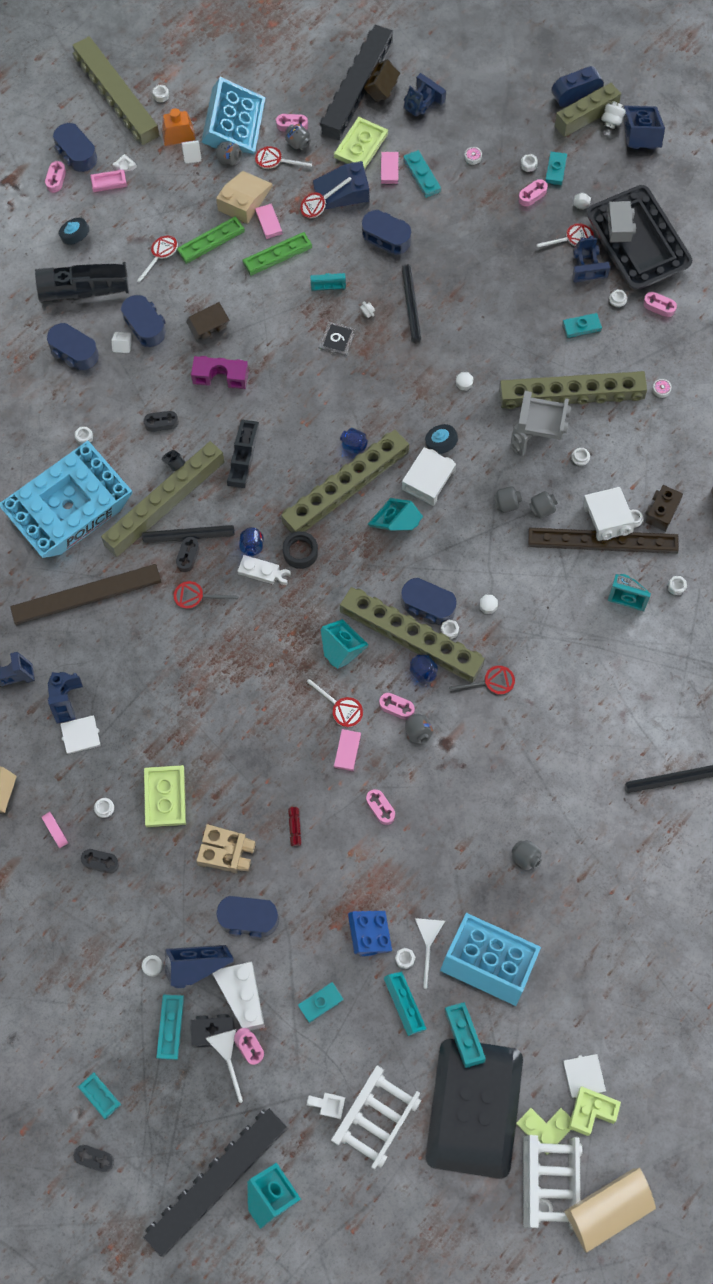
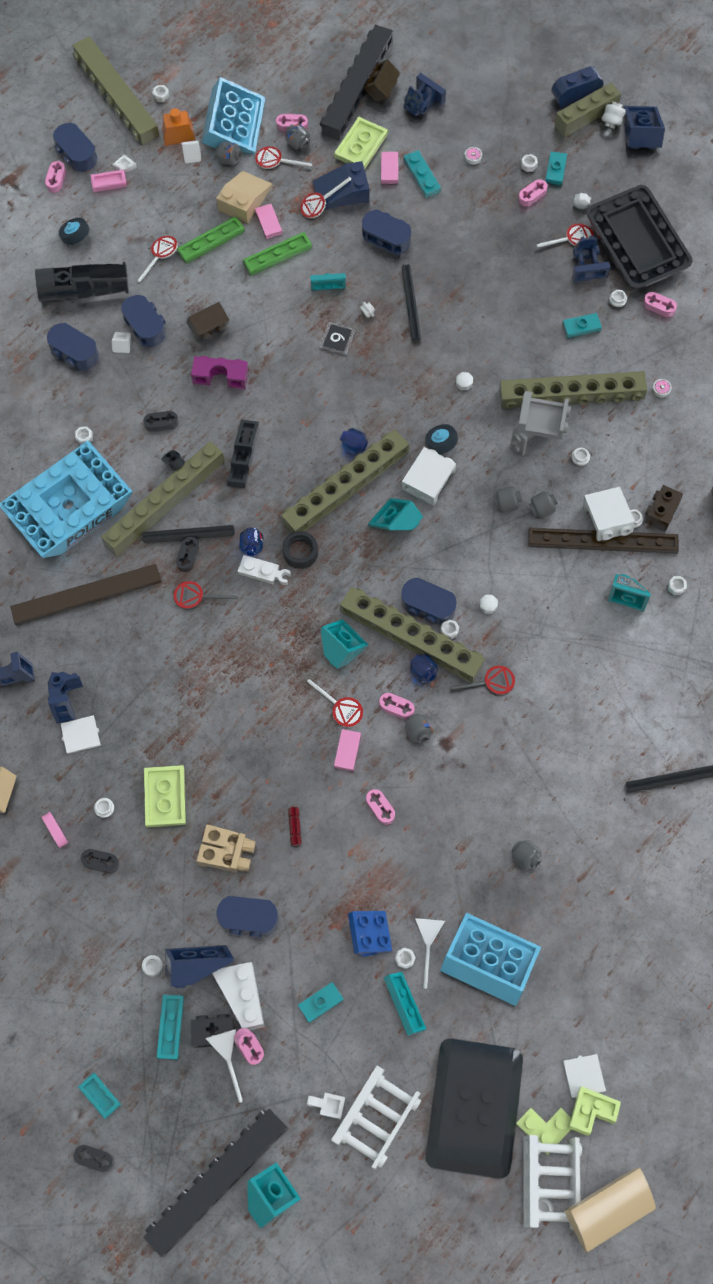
(465, 1035): teal plate -> none
(620, 221): light grey brick -> none

